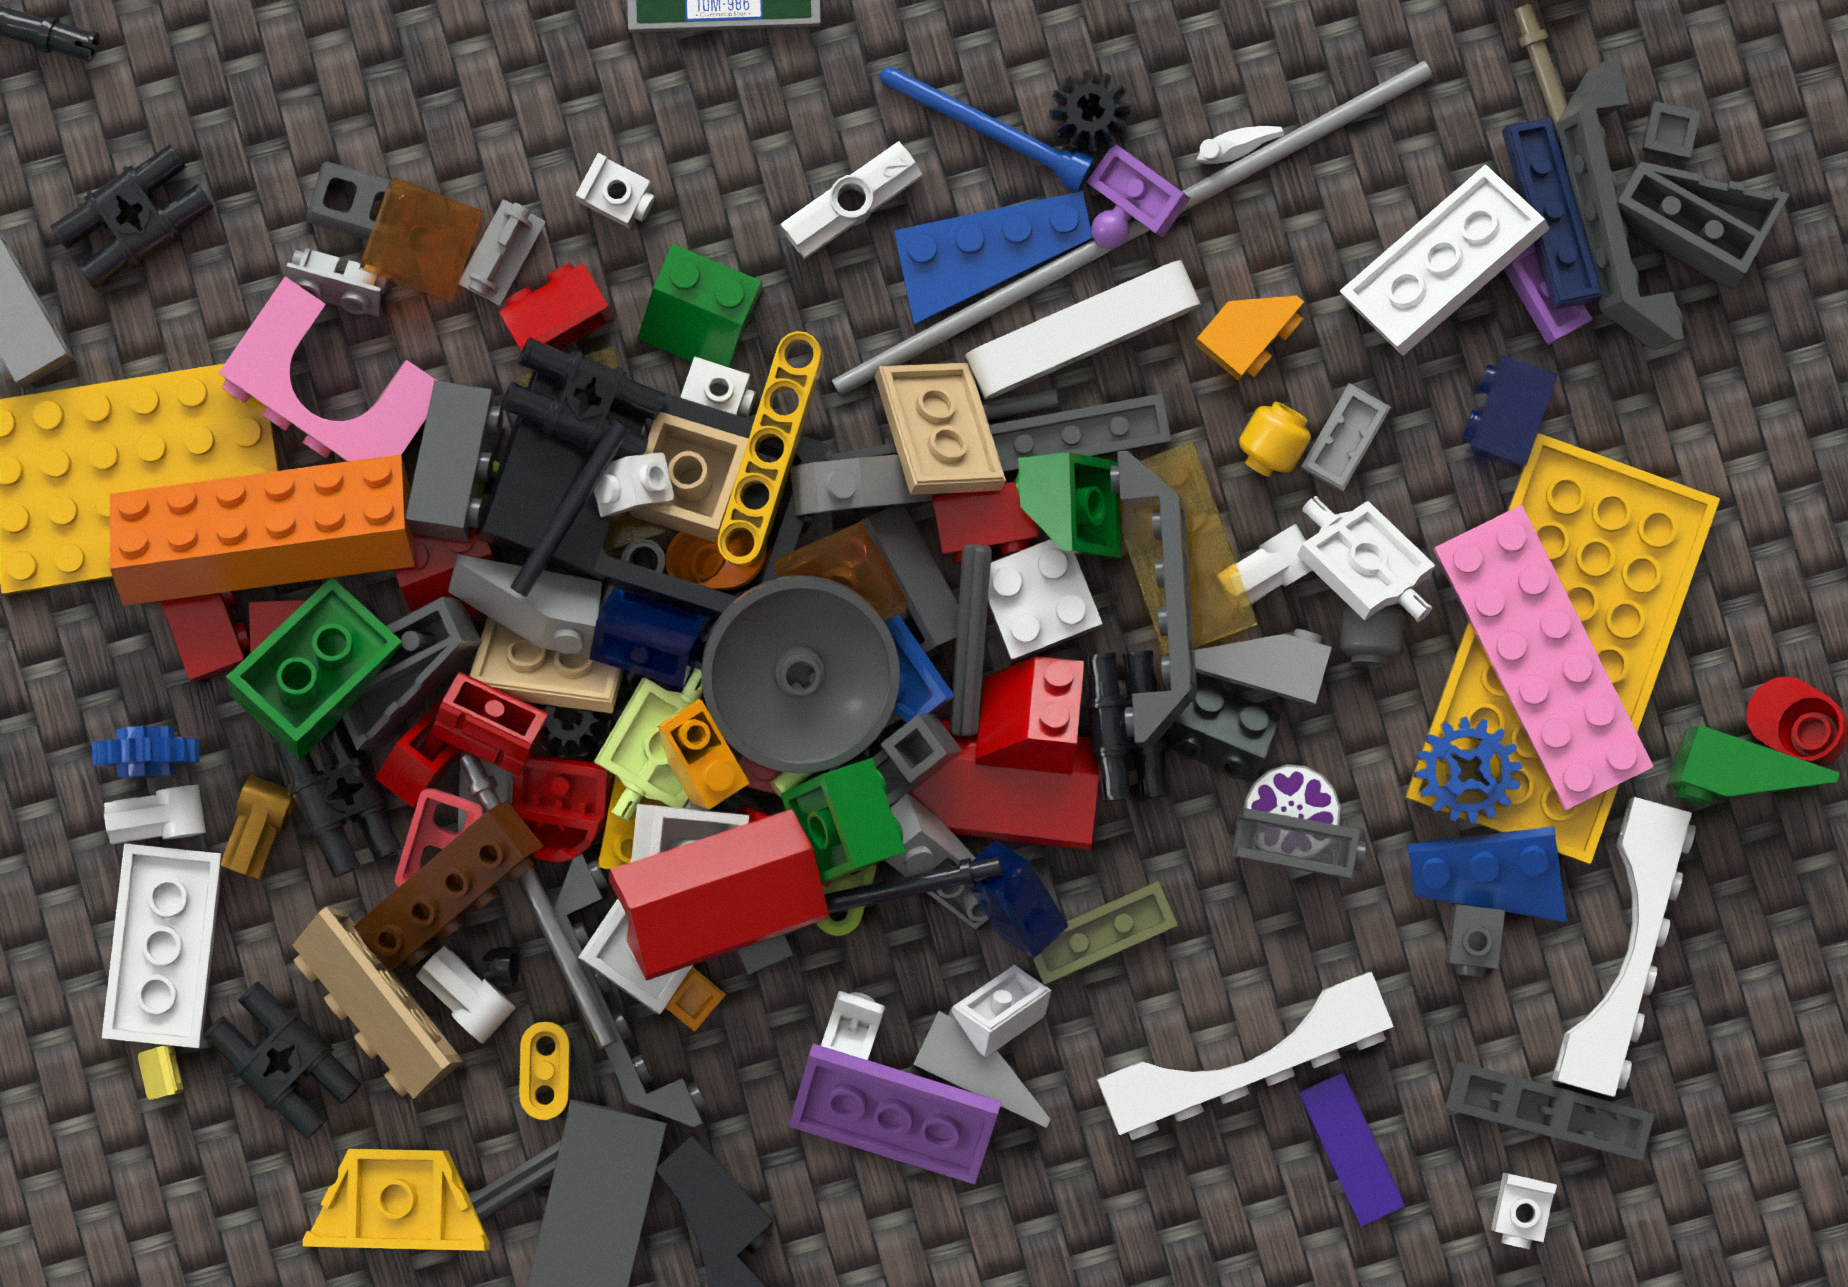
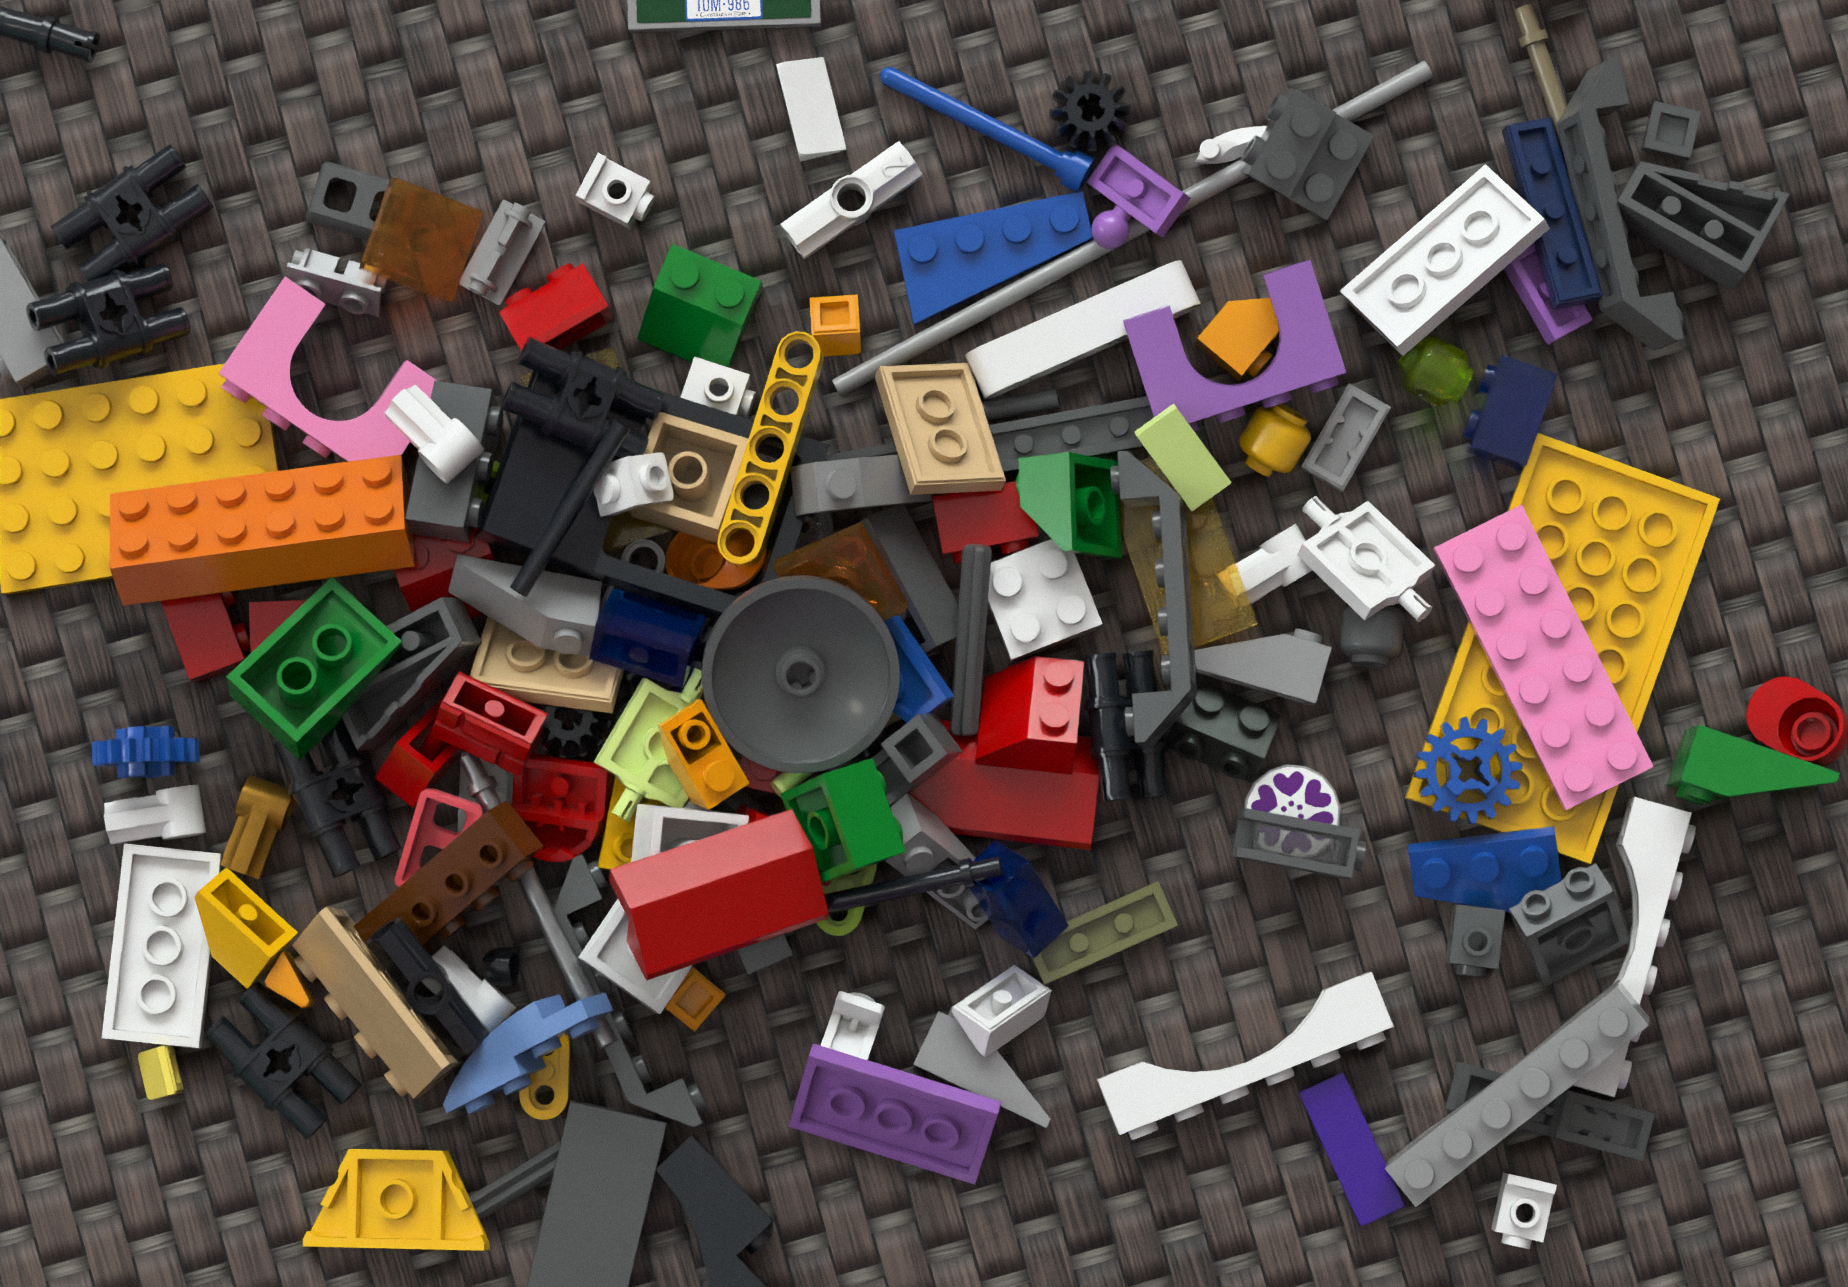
(115, 298): none -> black pin
(241, 928): none -> yellow slope
(288, 981): none -> light orange slope
(441, 442): none -> white piece
(447, 1010): none -> black piece
(517, 1048): none -> medium blue slope
(811, 108): none -> white slope
(836, 324): none -> light orange slope
(1182, 457): none -> yellowish green tile
(1304, 354): none -> medium lavender arch
(1305, 152): none -> dark grey plate
(1435, 371): none -> clear neon green head
(1518, 1093): none -> light grey arch
(1569, 923): none -> dark grey plate

